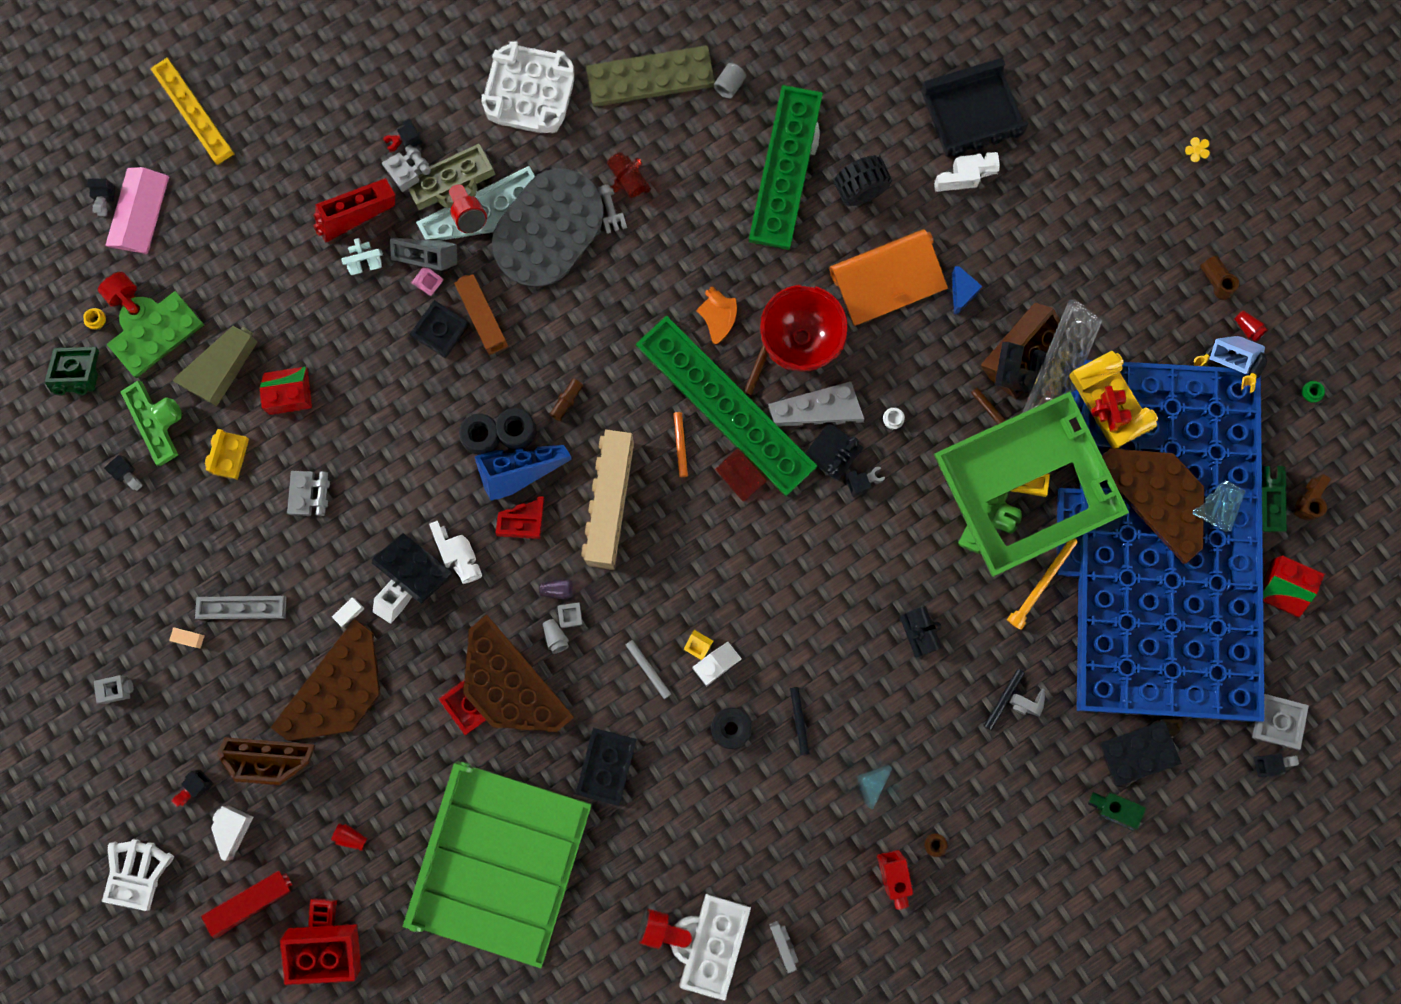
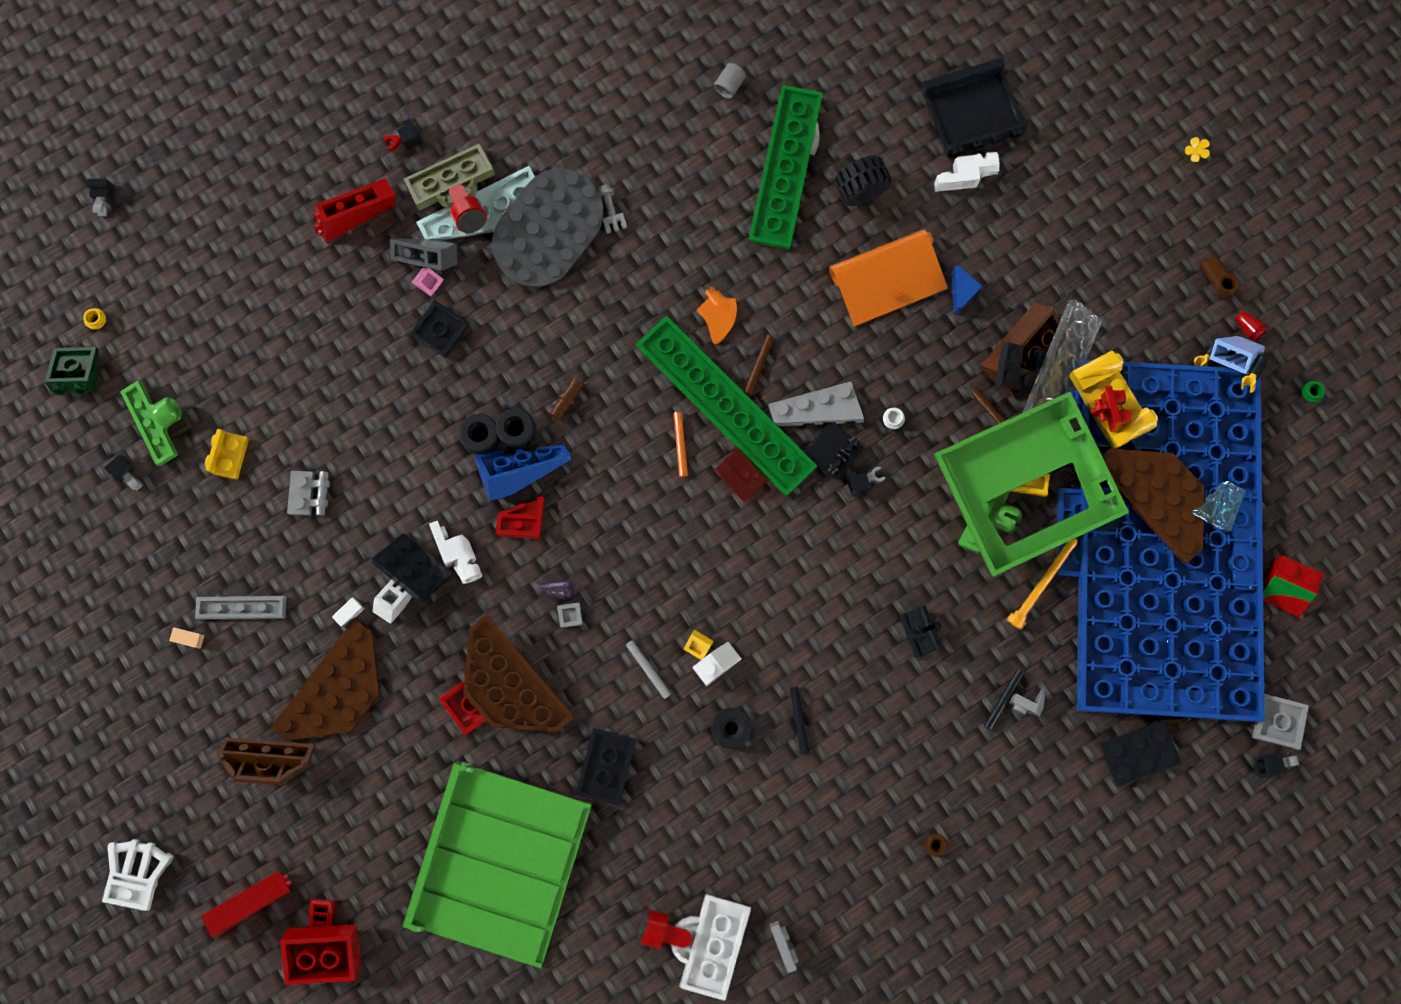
(105, 689): light grey brick -> none
(137, 210): bright pink slope -> none
(147, 327): bright green plate -> none
(192, 111): yellow tile -> none
(195, 785): black piece -> none
(218, 365): olive slope -> none
(229, 830): white slope -> none
(285, 391): red slope -> none
(348, 837): red cone -> none
(353, 262): light aqua hips -> none
(400, 170): light grey plate -> none
(480, 314): dark orange brick -> none
(528, 88): white plate -> none
(555, 637): light grey cone -> none
(609, 499): tan brick -> none
(627, 175): clear red pin -> none
(650, 76): olive plate -> none
(803, 328): red rock -> none
(872, 783): clear light blue slope -> none
(894, 871): red torso -> none
(1127, 815): dark green torso -> none
(1274, 500): dark green plate -> none
(1312, 497): reddish brown plate -> none

